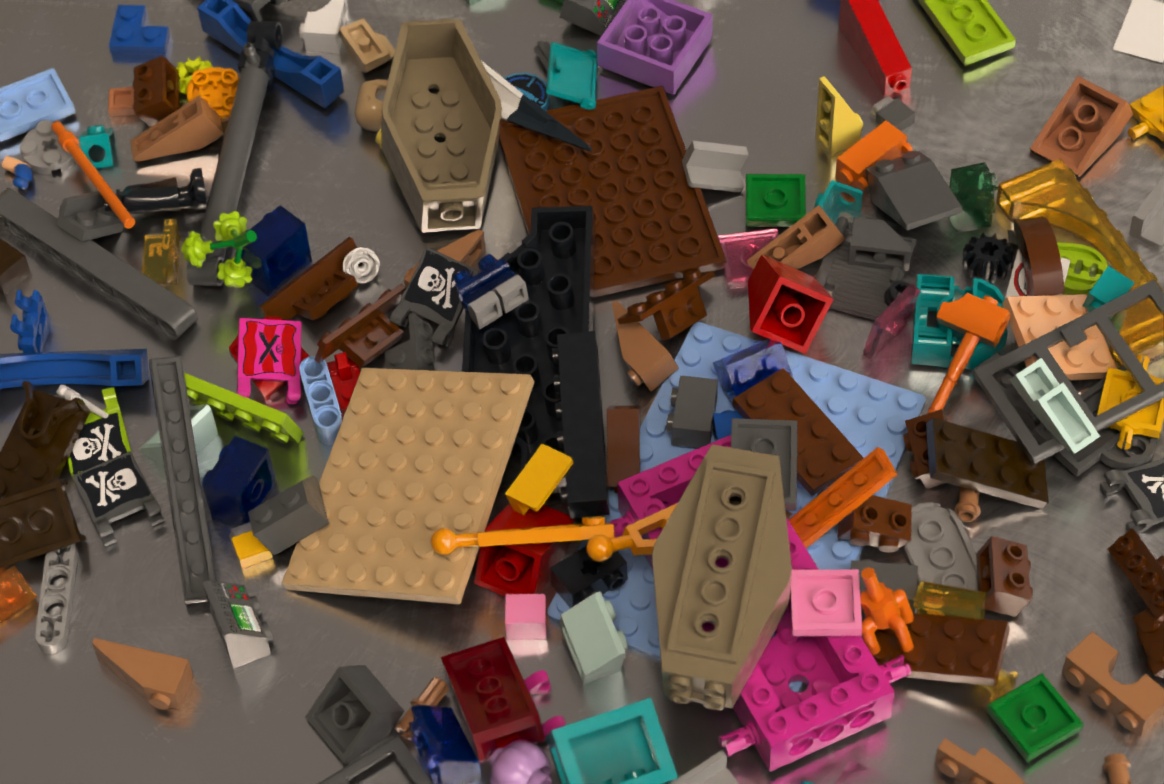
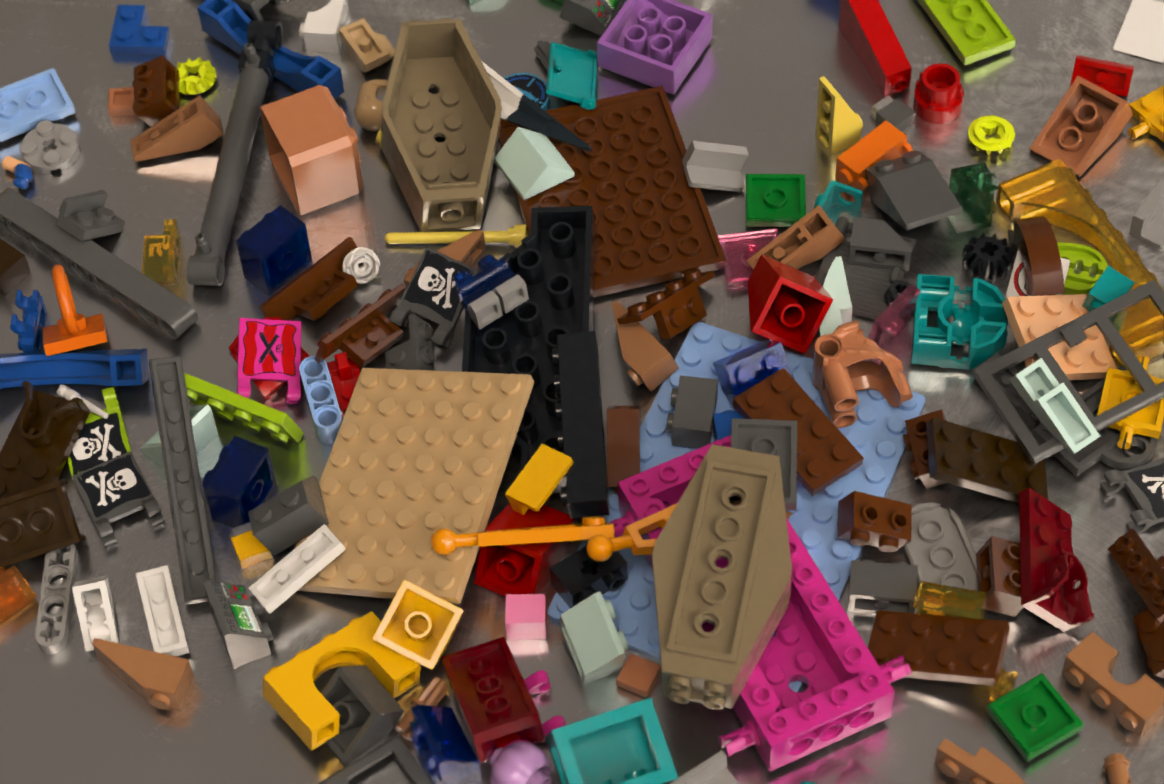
(71, 144): orange bar -> none
(73, 329): none -> orange tile
(95, 610): none -> white arch
(97, 136): teal bracket -> none
(162, 611): none -> white plate
(164, 195): black piece -> none
(216, 87): light orange tile -> none
(229, 231): lime plant -> none
(292, 687): none -> yellow arch
(297, 568): none -> white plate
(312, 148): none -> nougat plate
(418, 625): none -> yellow slope
(513, 236): none -> light yellow piece
(532, 163): none -> light aqua slope
(638, 675): none -> nougat tile
(826, 603): bright pink plate -> none
(841, 307): none -> light aqua slope
(841, 371): none -> nougat helmet
(843, 496): orange tile -> none
(883, 611): orange plant -> none
(938, 94): none -> red piece
(968, 506): medium nougat pin -> none
(978, 321): orange piece -> none
(987, 126): none -> neon yellow gear
(1049, 565): none -> dark red plate
(1106, 74): none -> red hinge

